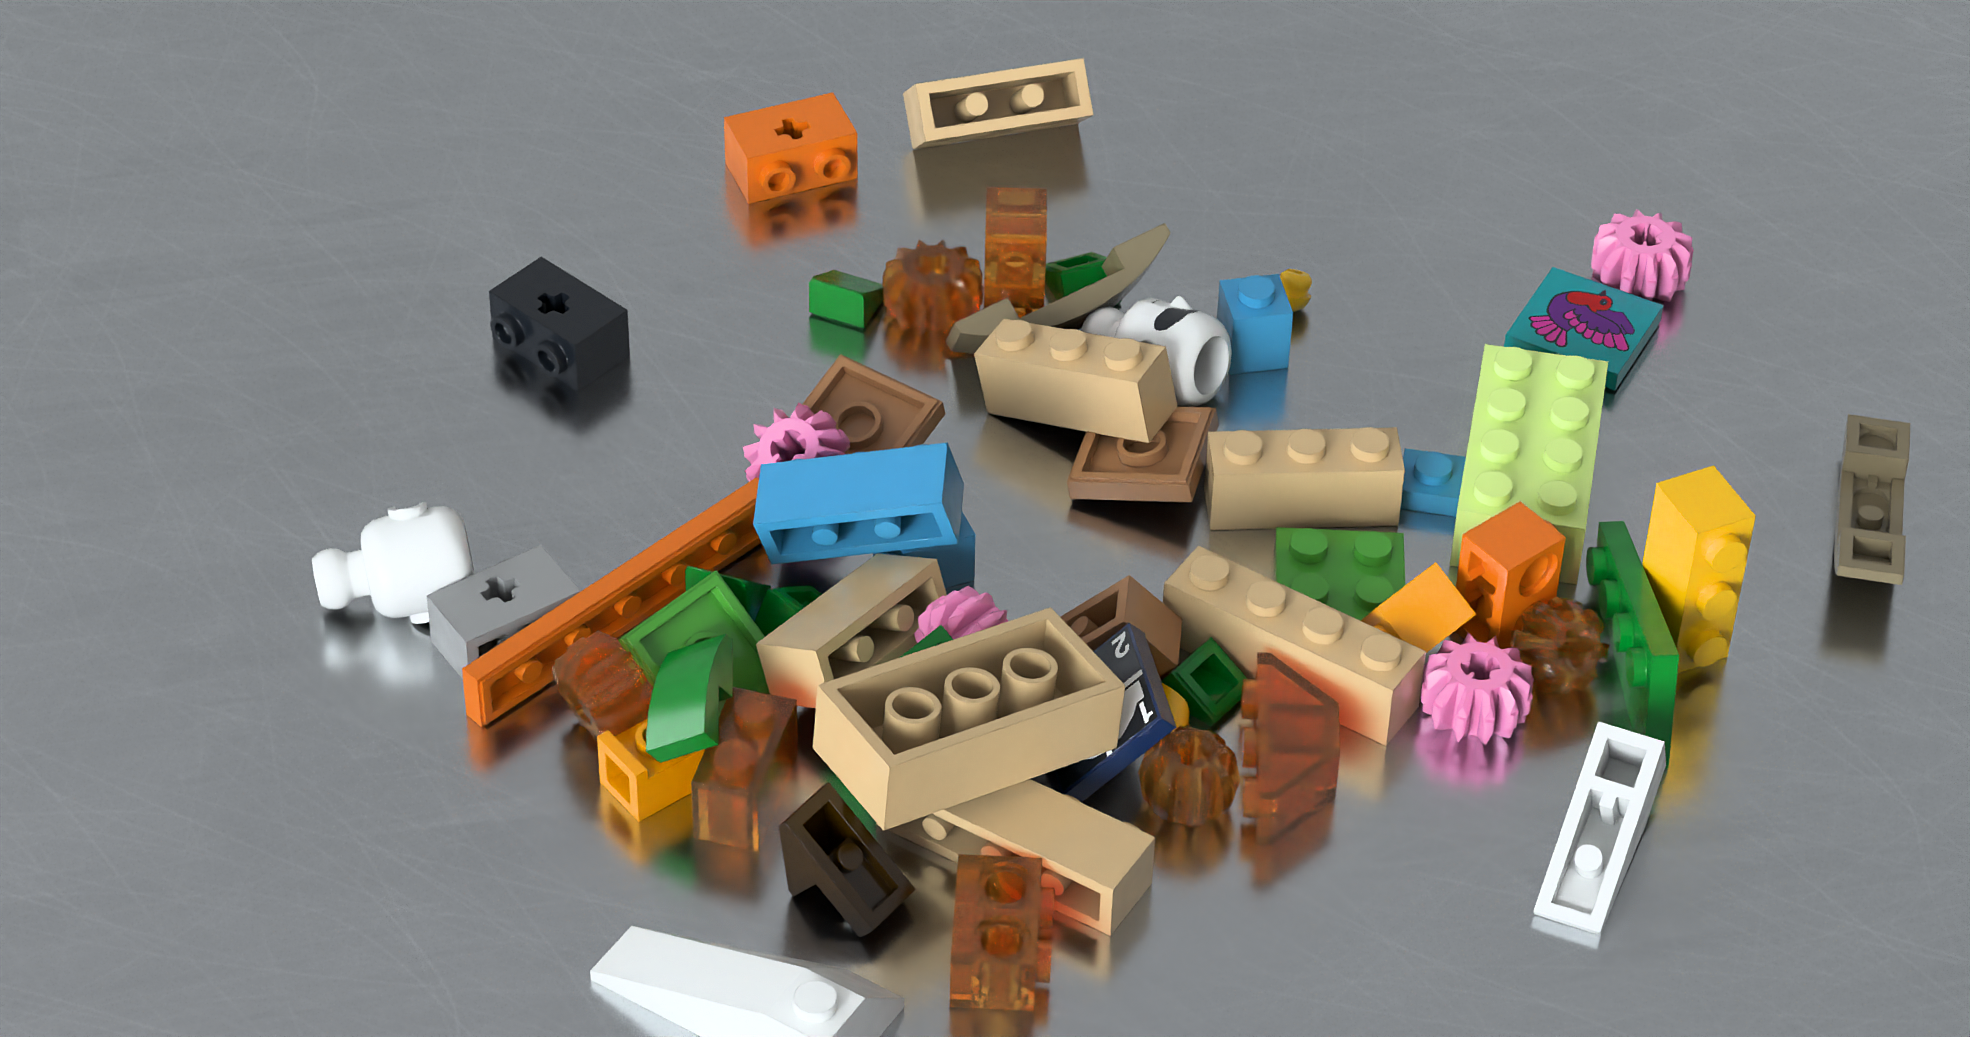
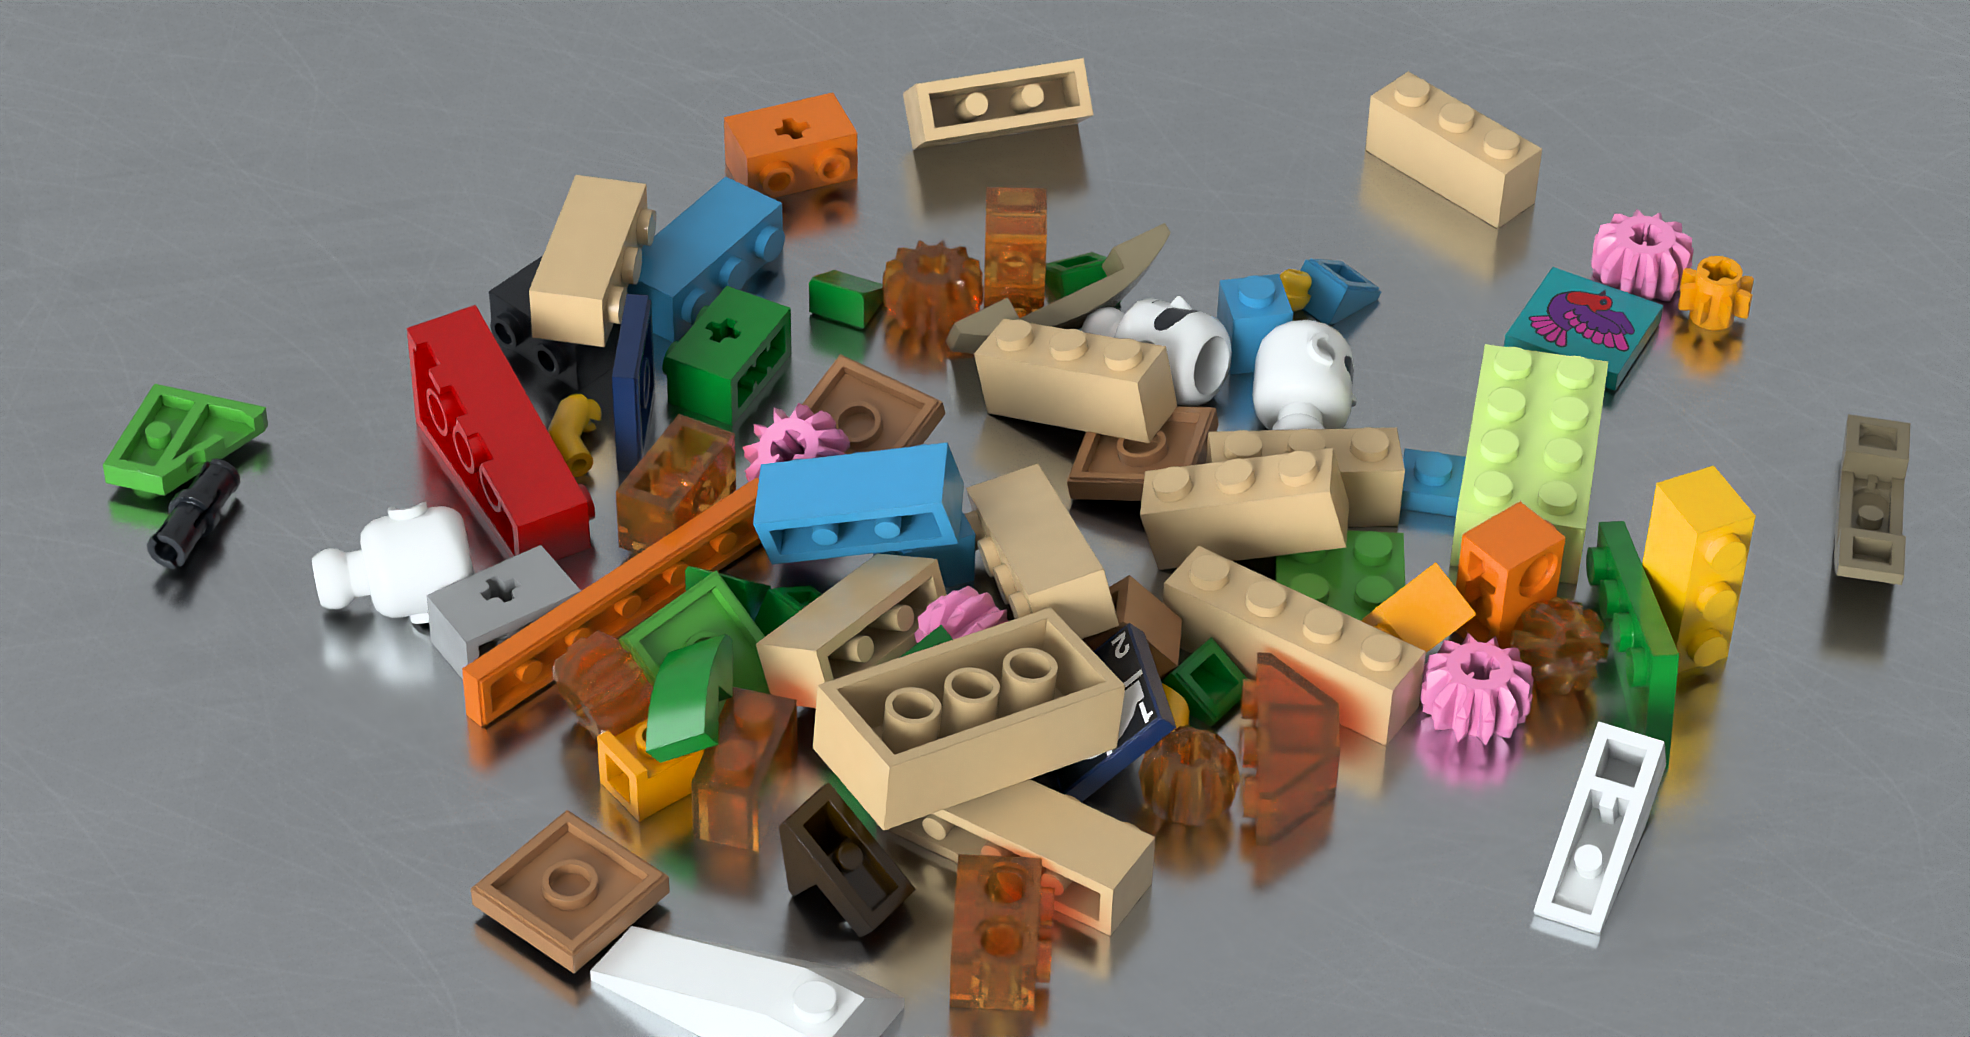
(177, 435): none -> bright green wing
(193, 513): none -> black pin
(494, 437): none -> red wedge
(566, 427): none -> yellow arm
(570, 891): none -> medium nougat plate
(591, 261): none -> tan brick
(633, 381): none -> dark blue tile
(675, 482): none -> clear orange brick
(704, 250): none -> dark azure brick
(728, 355): none -> green brick
(1039, 552): none -> tan brick
(1246, 507): none -> tan brick
(1303, 377): none -> white piece
(1336, 290): none -> dark azure slope
(1453, 149): none -> tan brick
(1715, 293): none -> light orange gear

